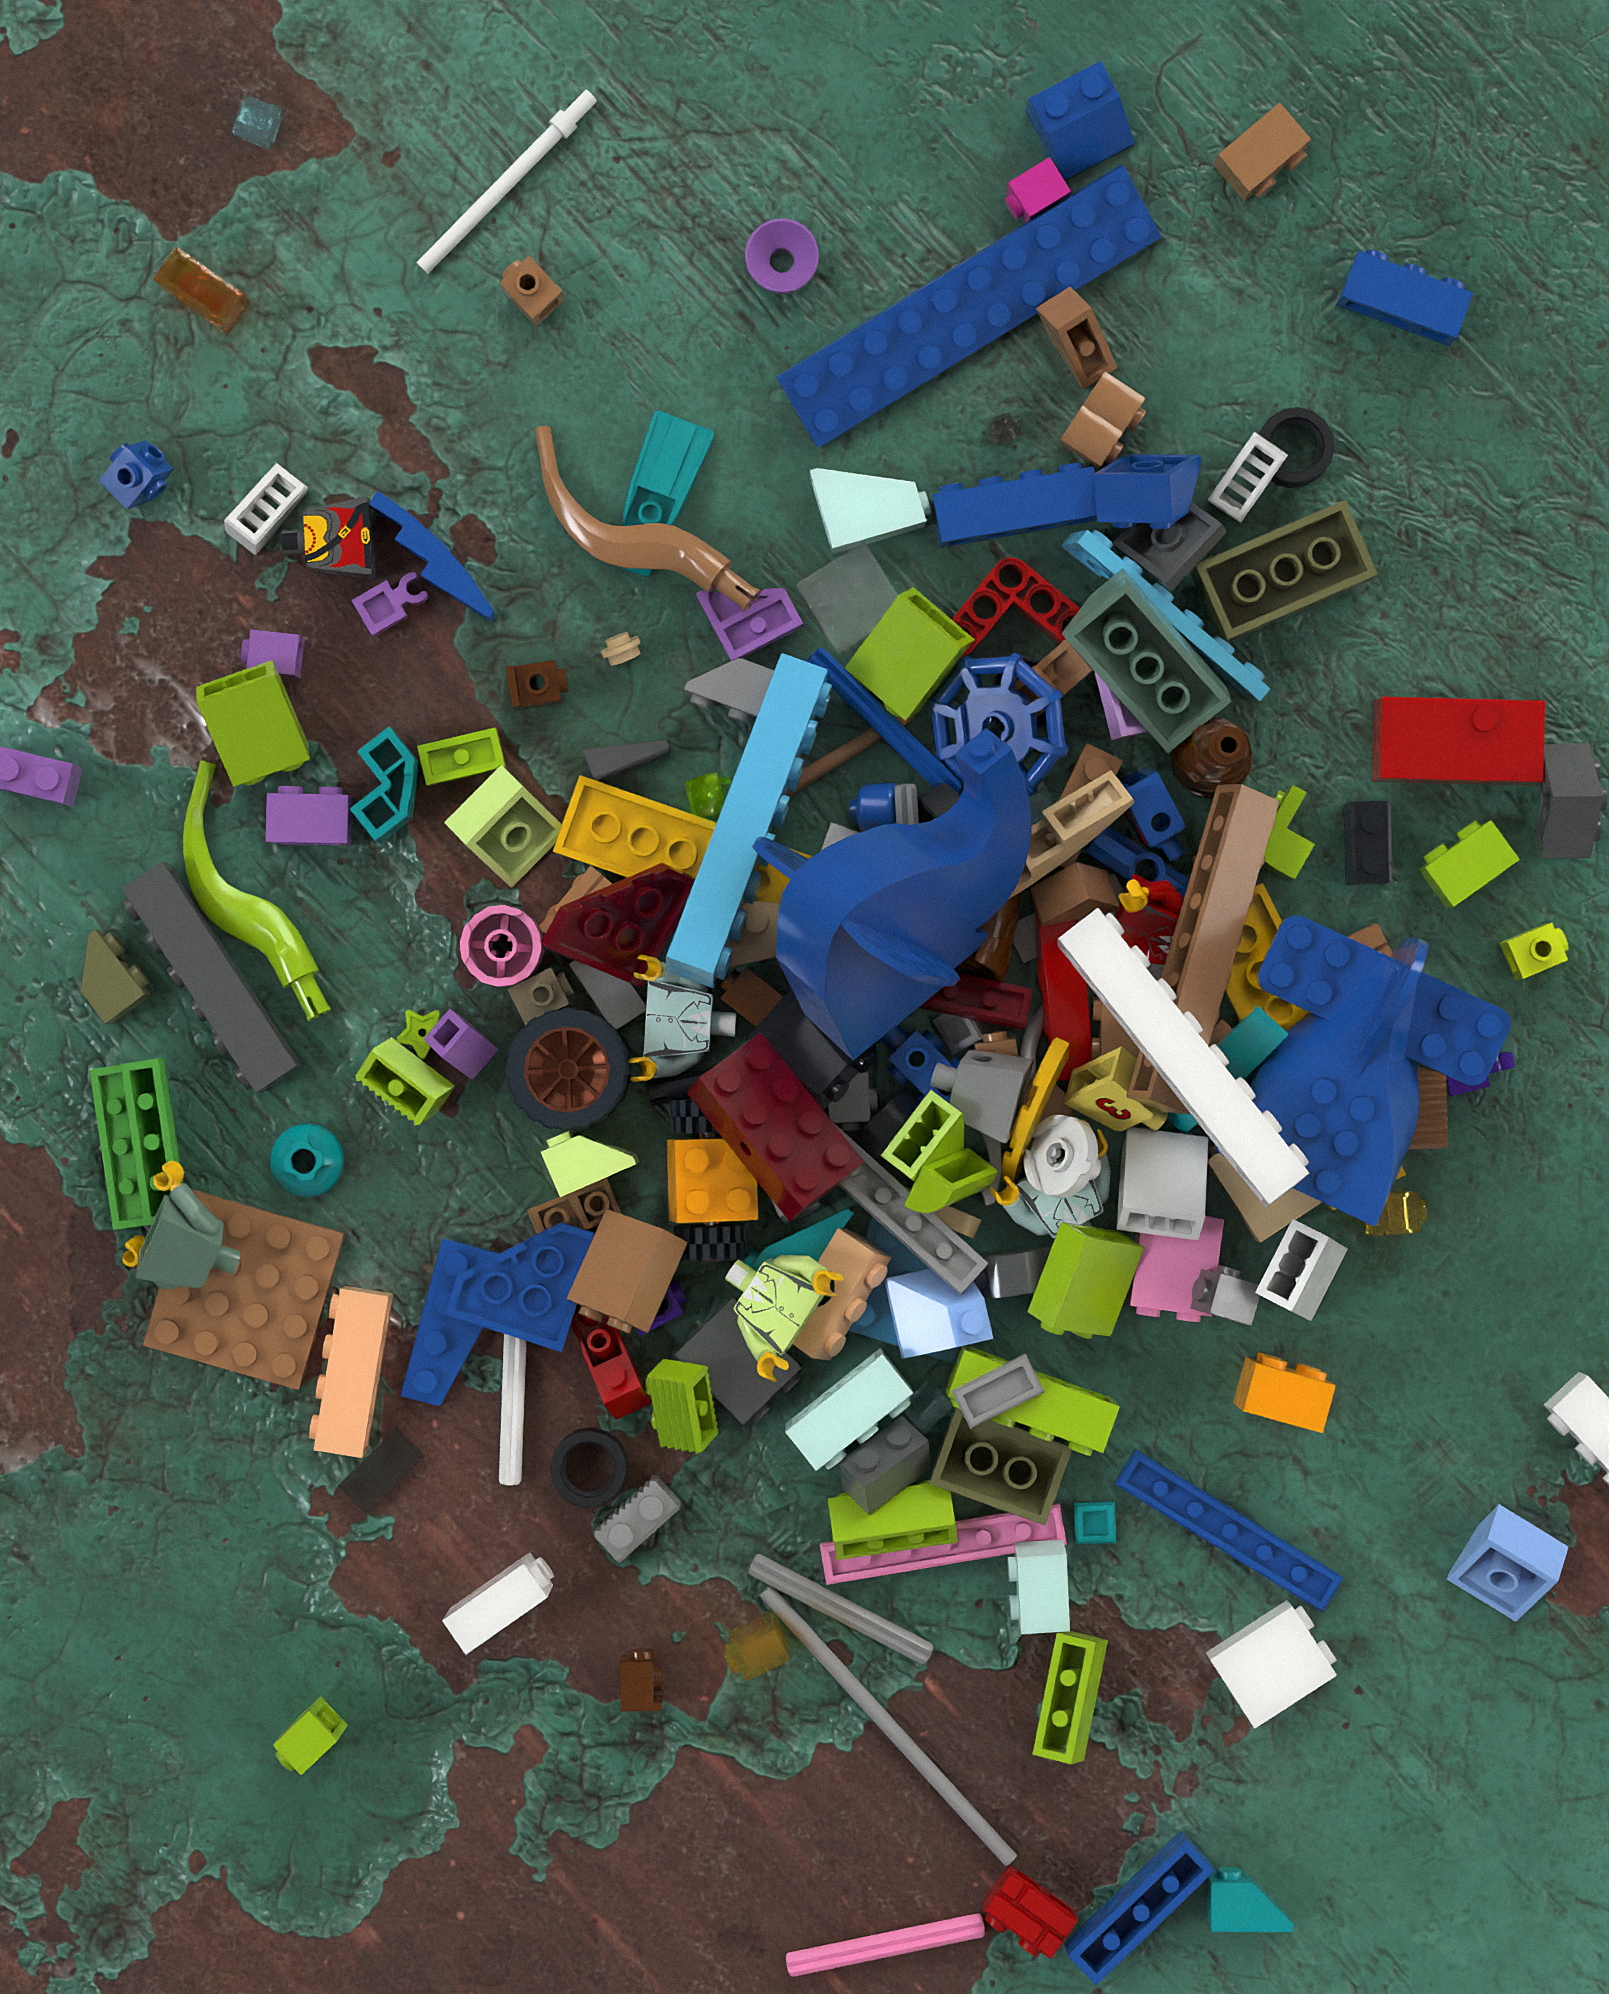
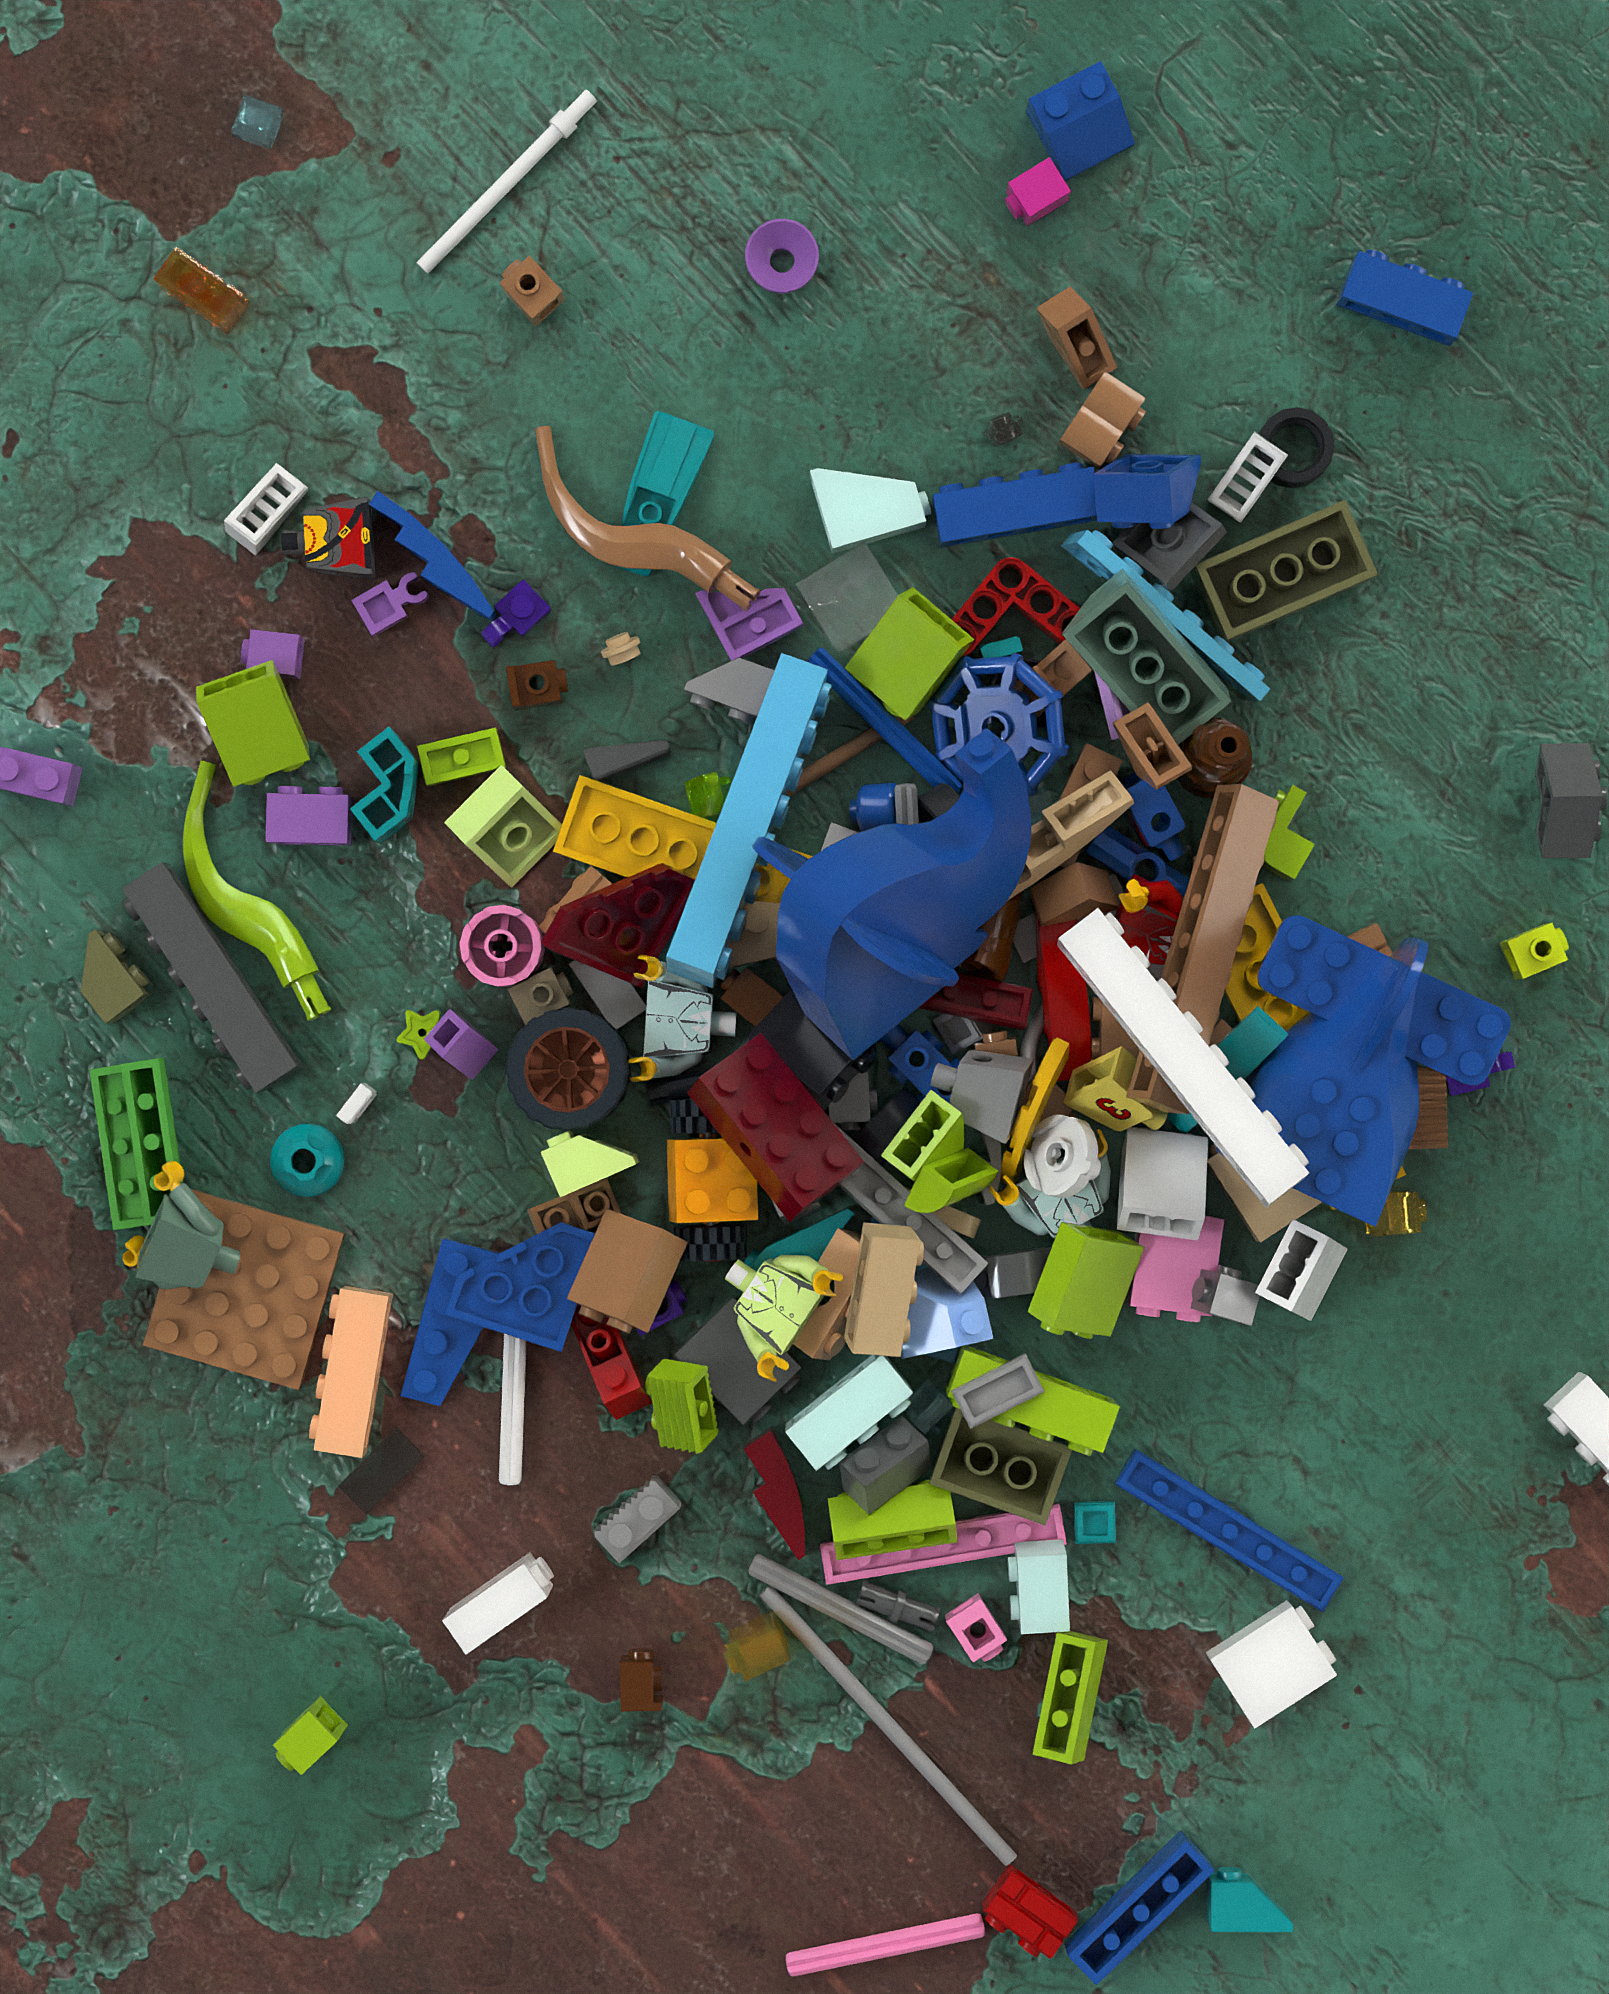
(136, 474): blue brick -> none
(357, 1103): none -> white tile
(404, 1081): lime brick -> none
(519, 611): none -> dark purple plate
(569, 1491): black tyre -> none
(779, 1489): none -> dark red slope
(883, 1289): none -> tan brick
(897, 1606): none -> dark grey pin
(968, 306): blue plate -> none
(982, 1646): none -> bright pink brick
(1001, 648): none -> teal tile
(1151, 747): none -> medium nougat slope
(1263, 152): medium nougat piece -> none
(1284, 1394): light orange brick -> none
(1368, 843): black brick -> none
(1458, 741): red brick -> none
(1468, 863): lime brick -> none
(1508, 1563): light blue slope -> none

